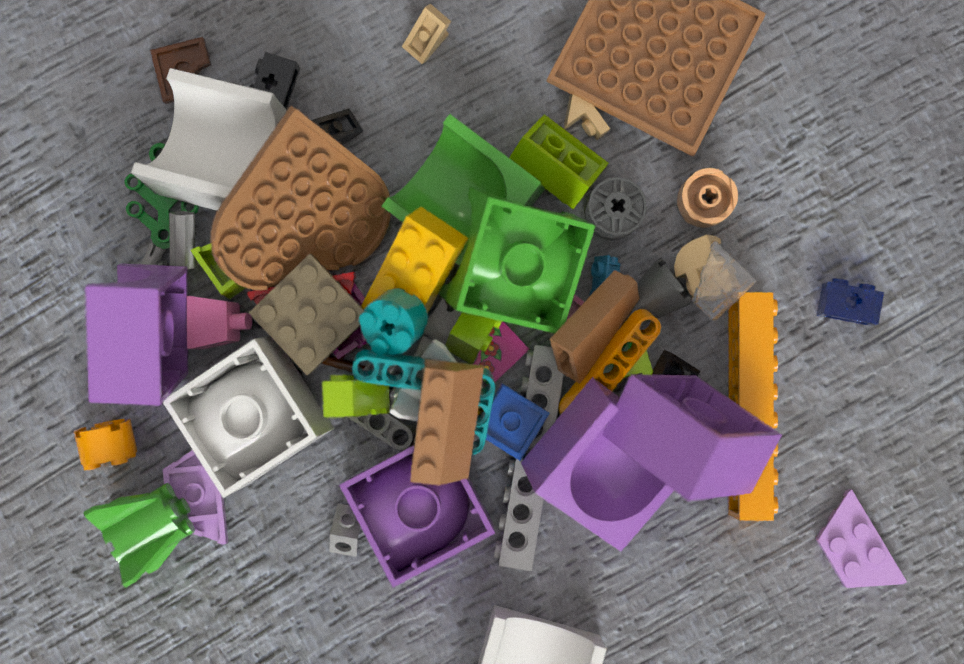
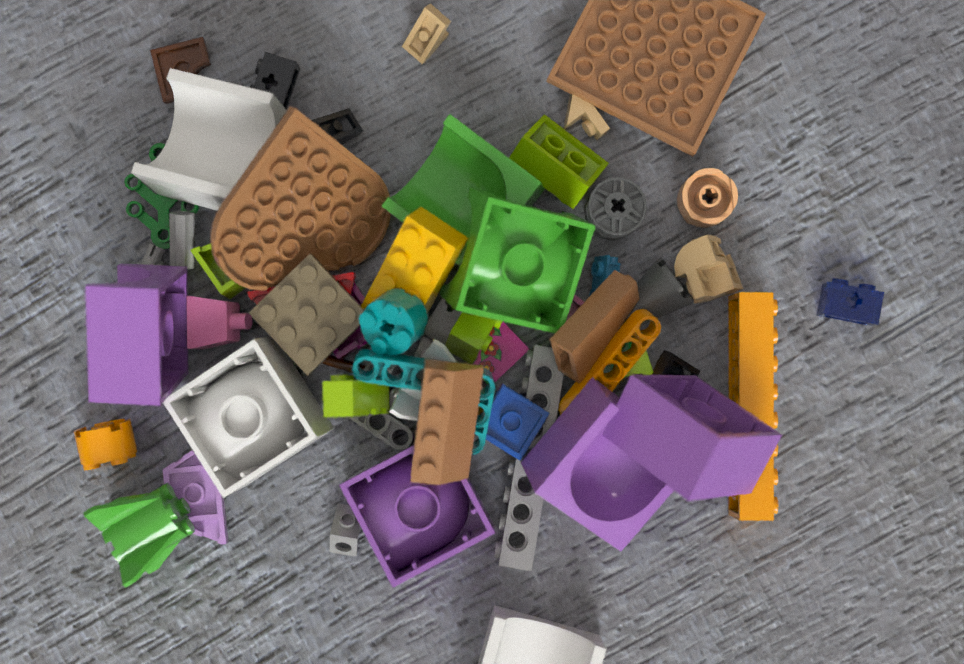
(721, 283): clear slope -> none
(856, 547): lavender wing -> none

